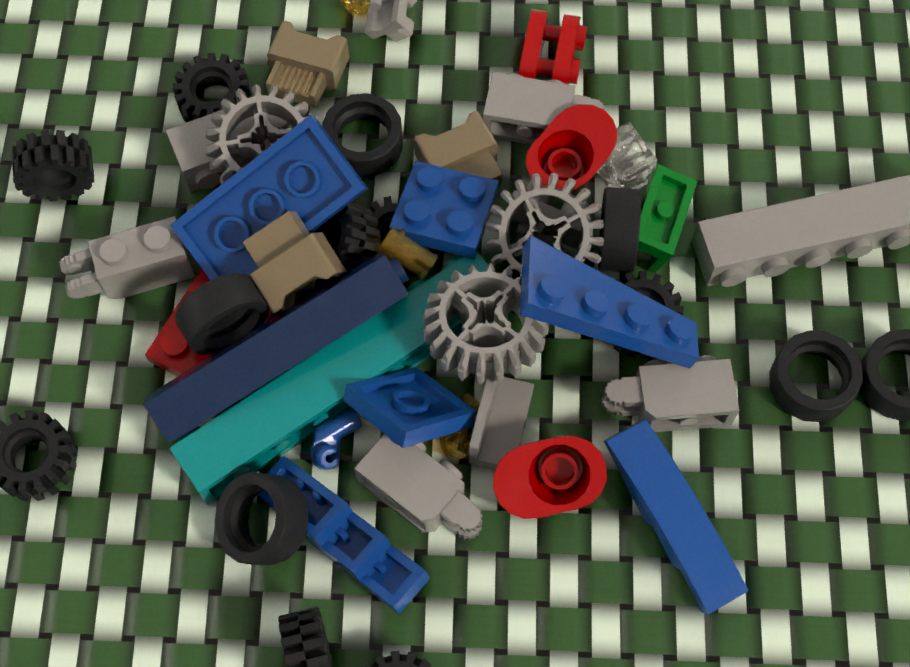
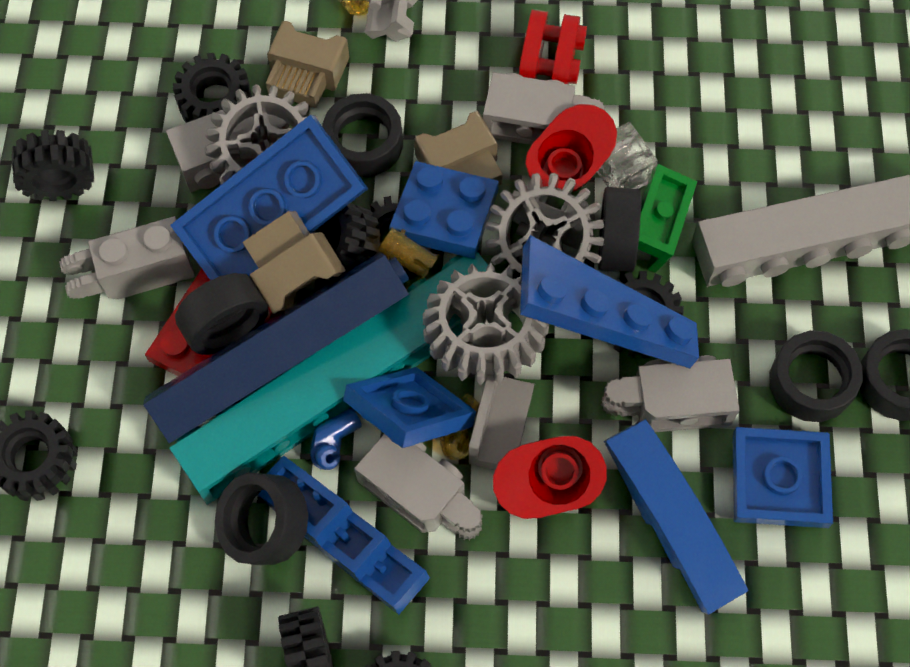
(782, 477): none -> blue plate

